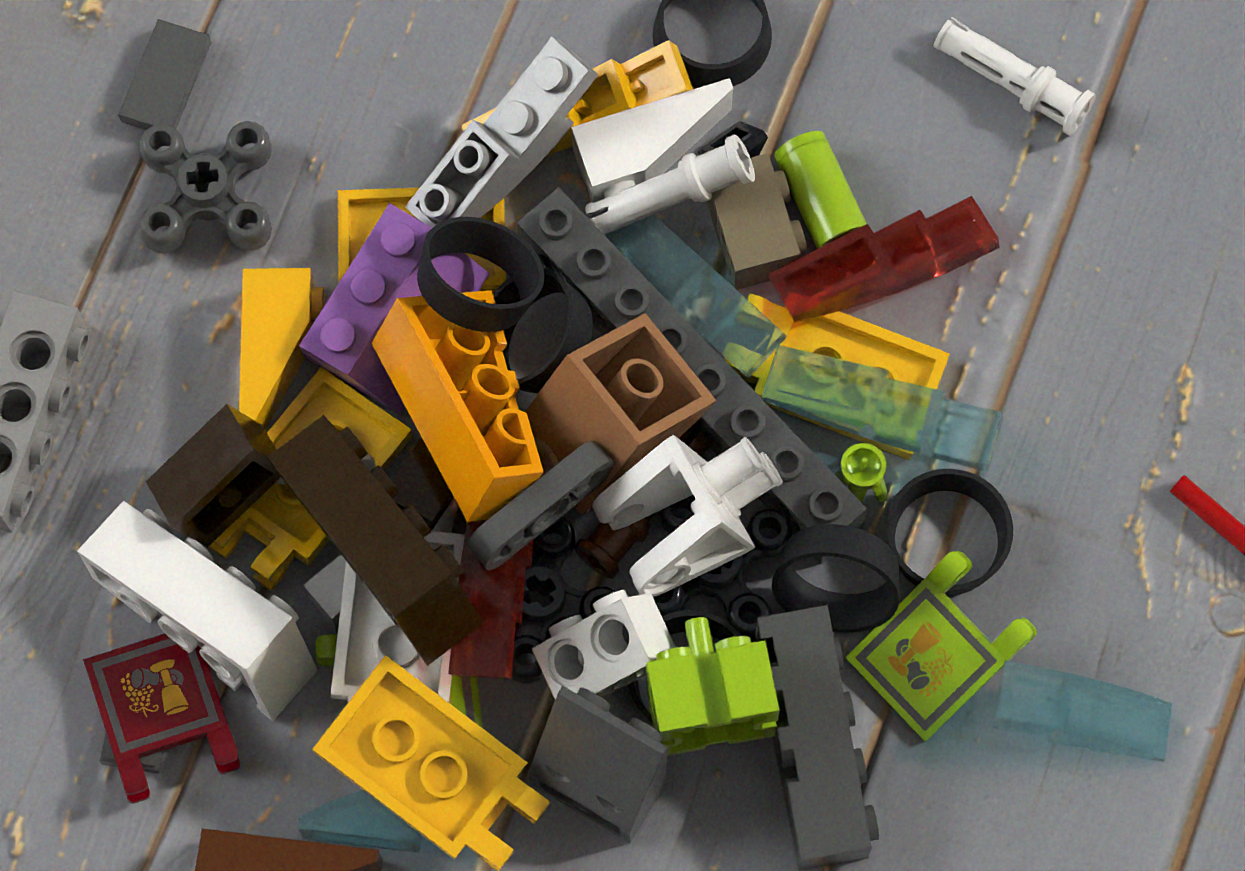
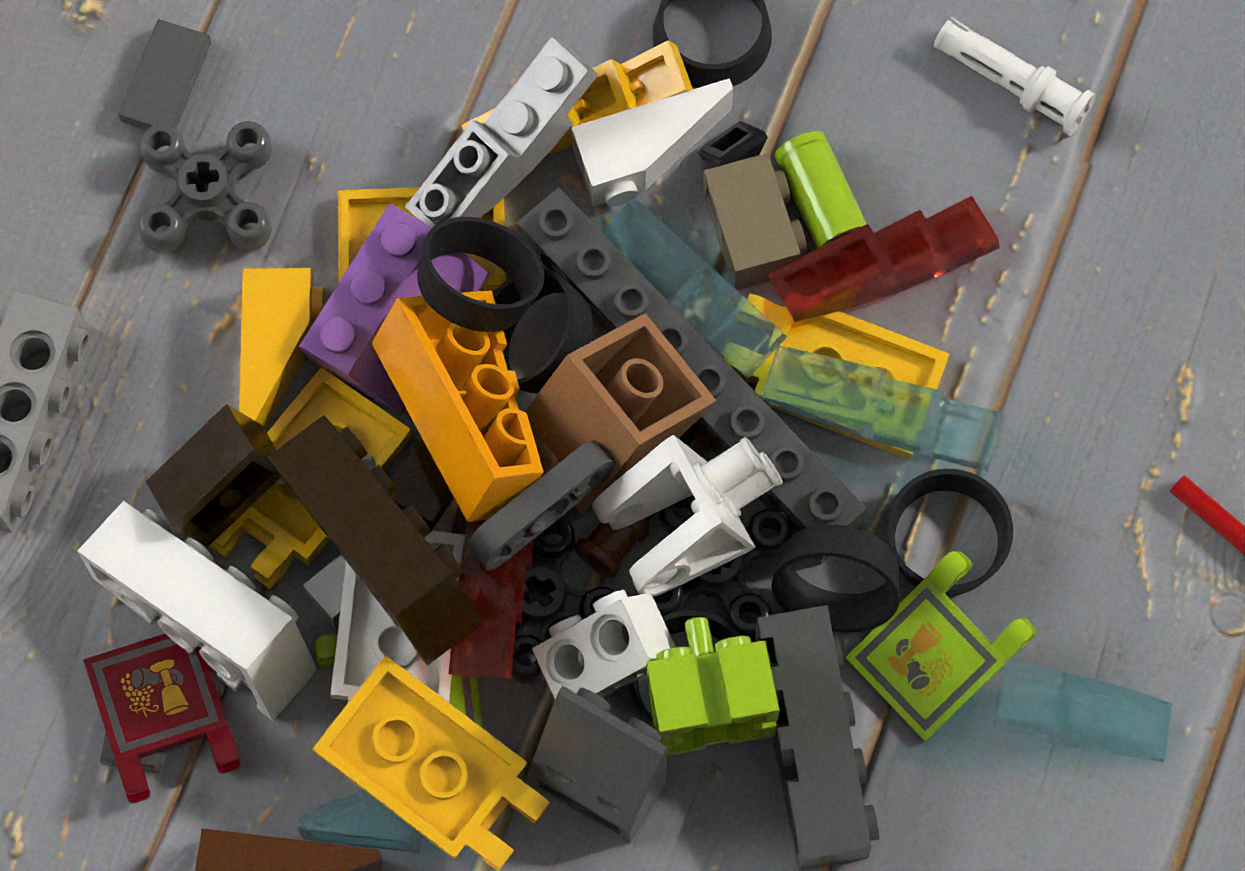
(693, 179): white pin -> none
(862, 470): lime piece -> none

